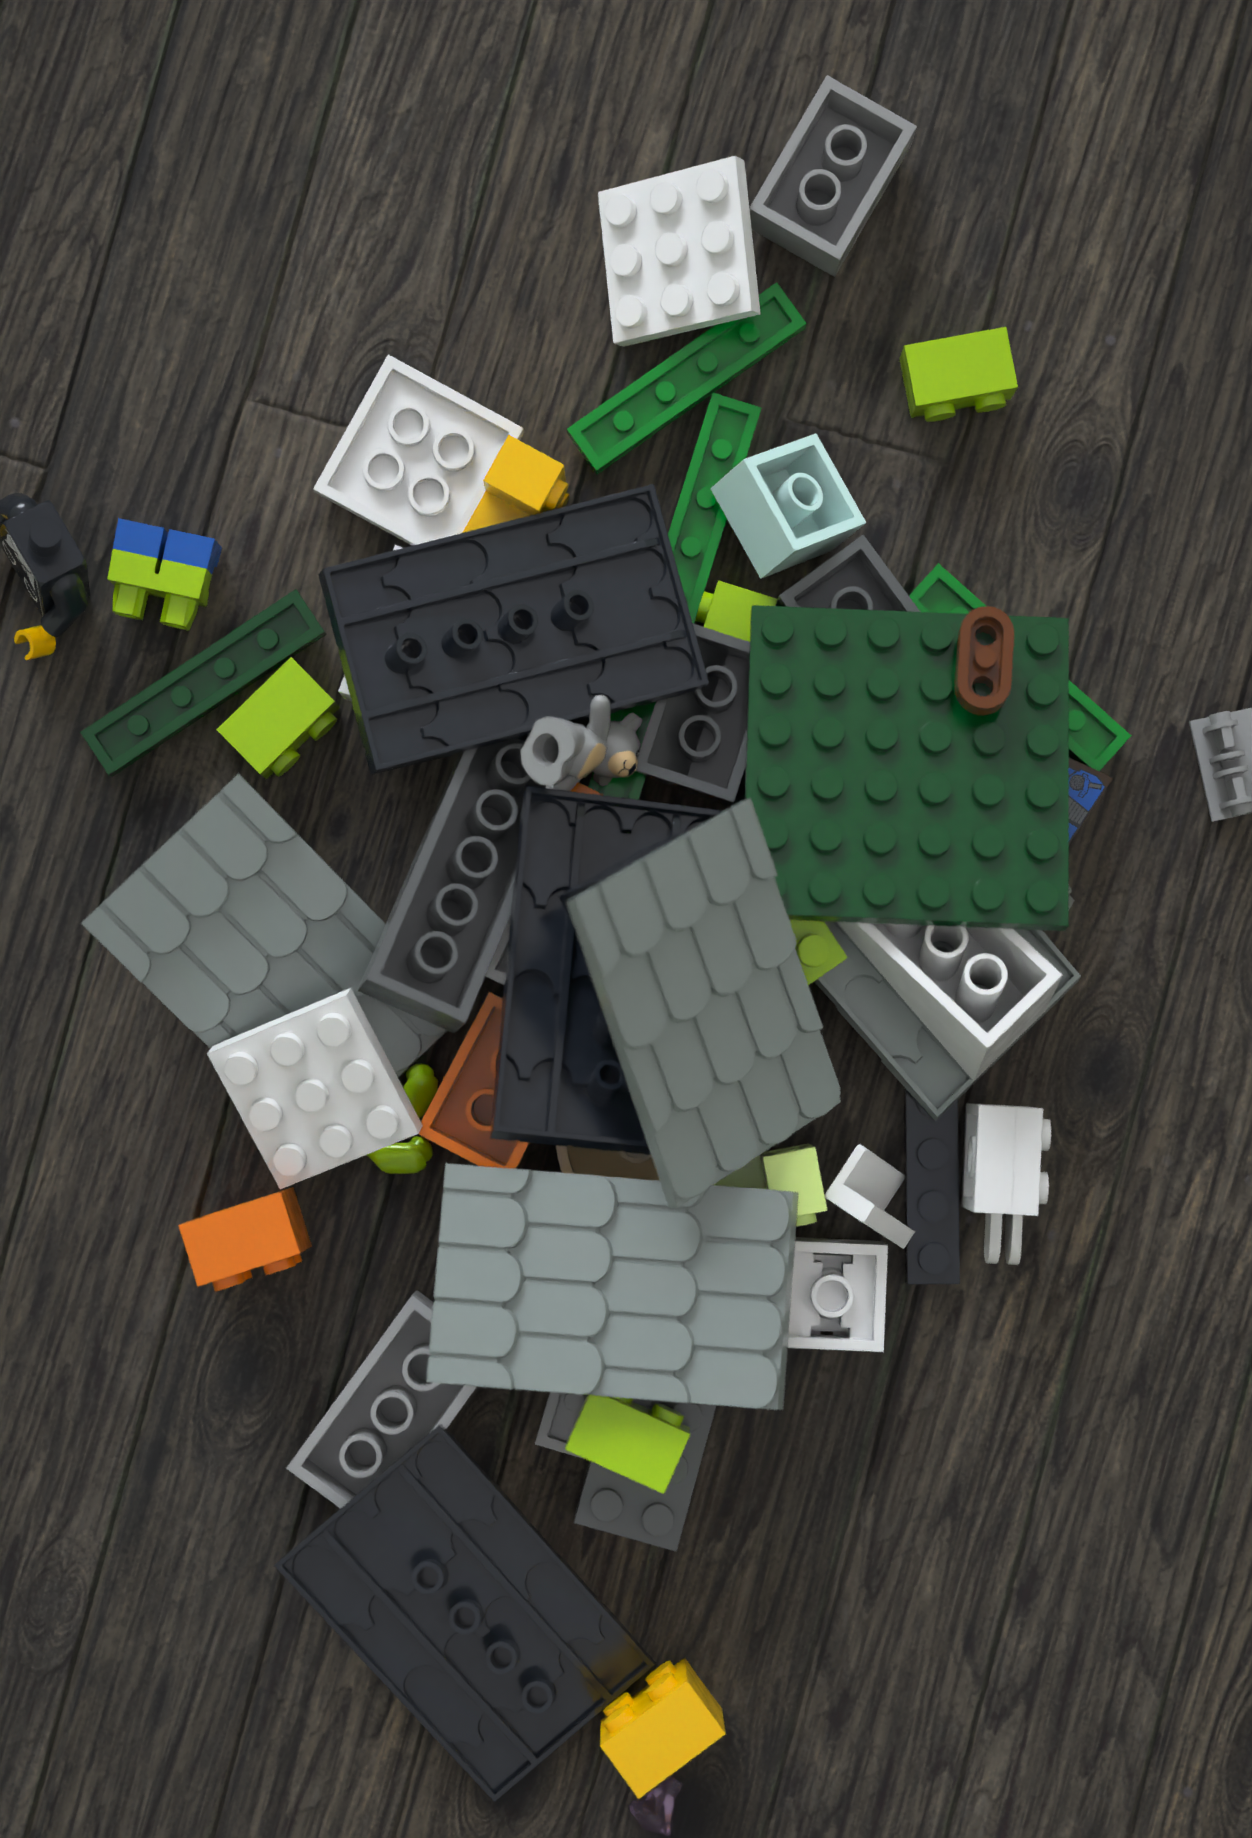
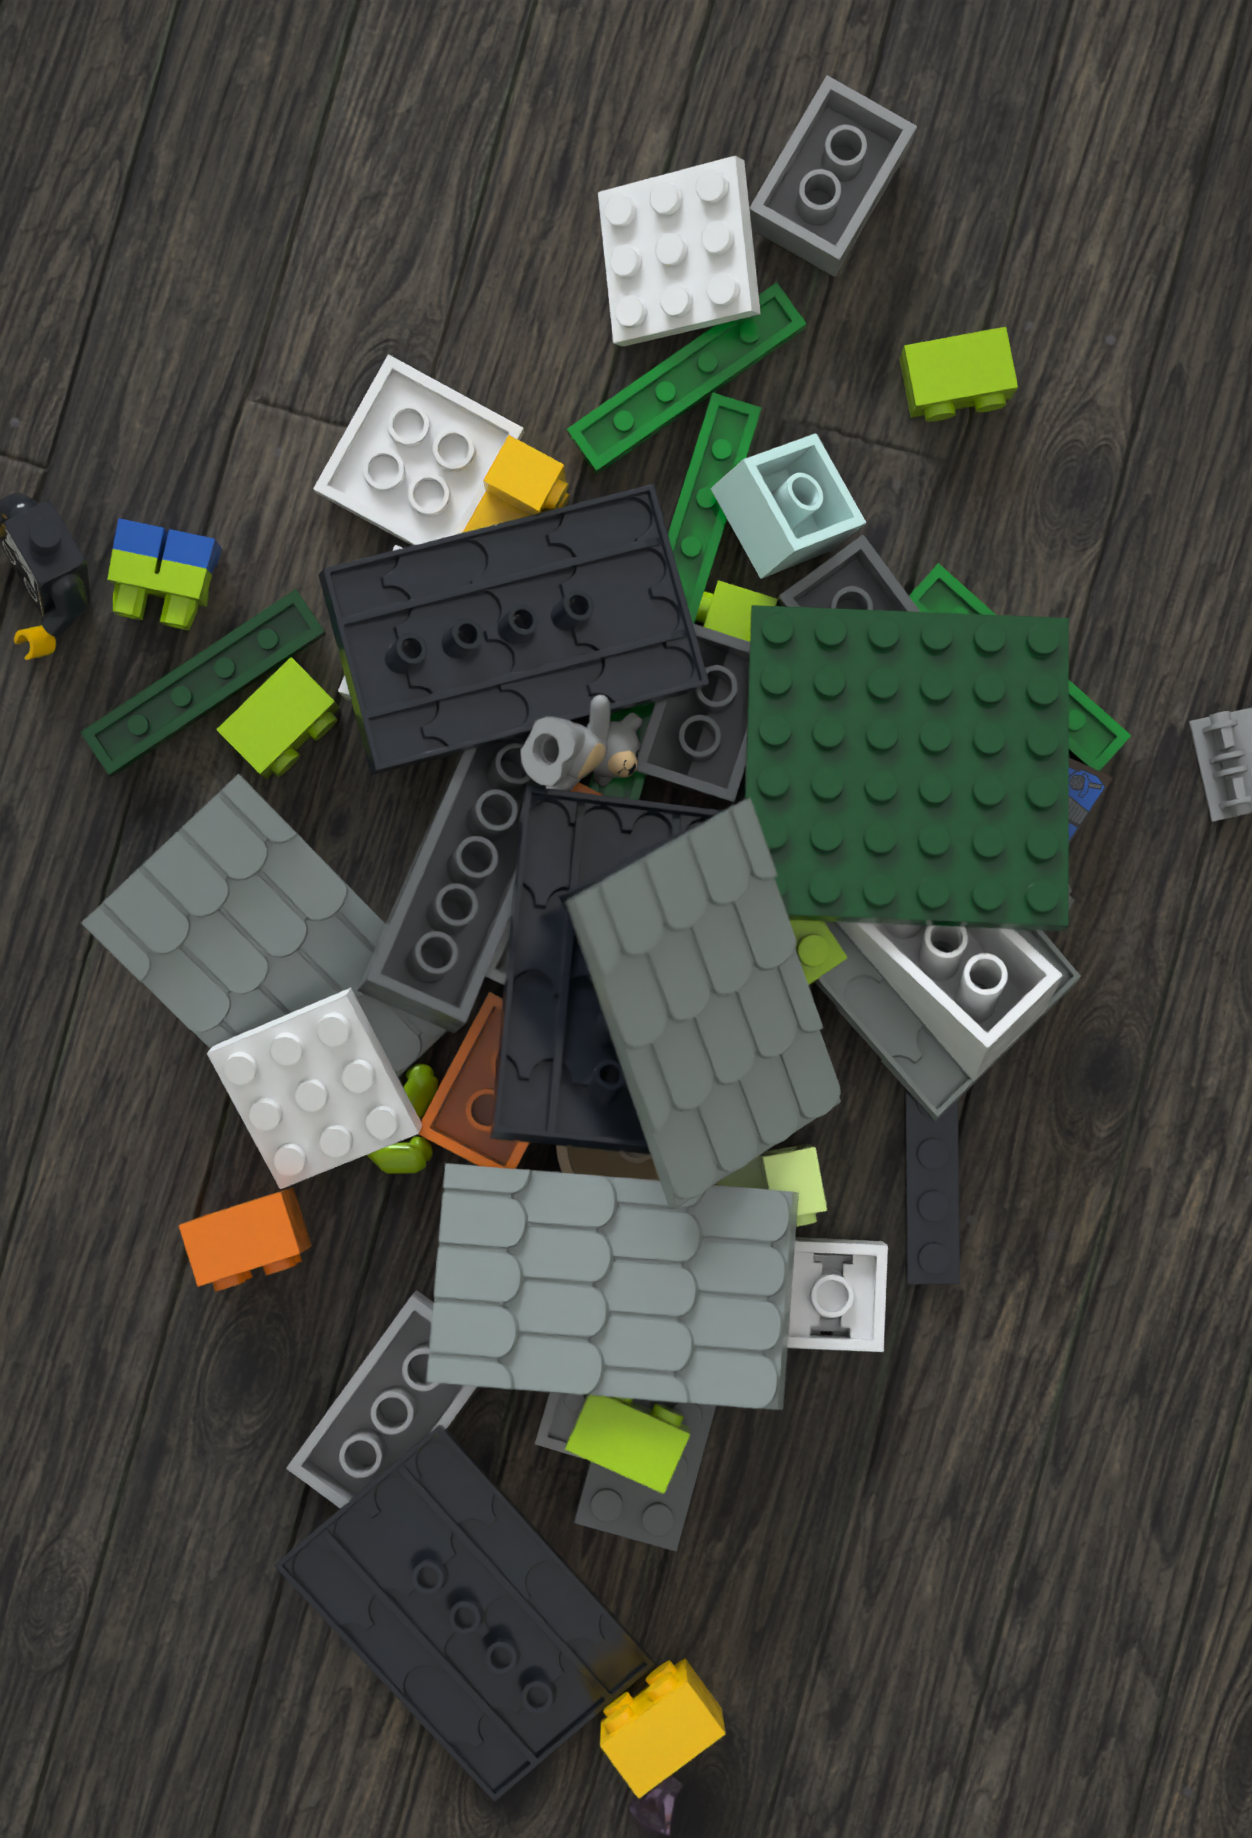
(866, 1189): white panel -> none
(984, 663): reddish brown plate -> none
(1004, 1171): white brick -> none

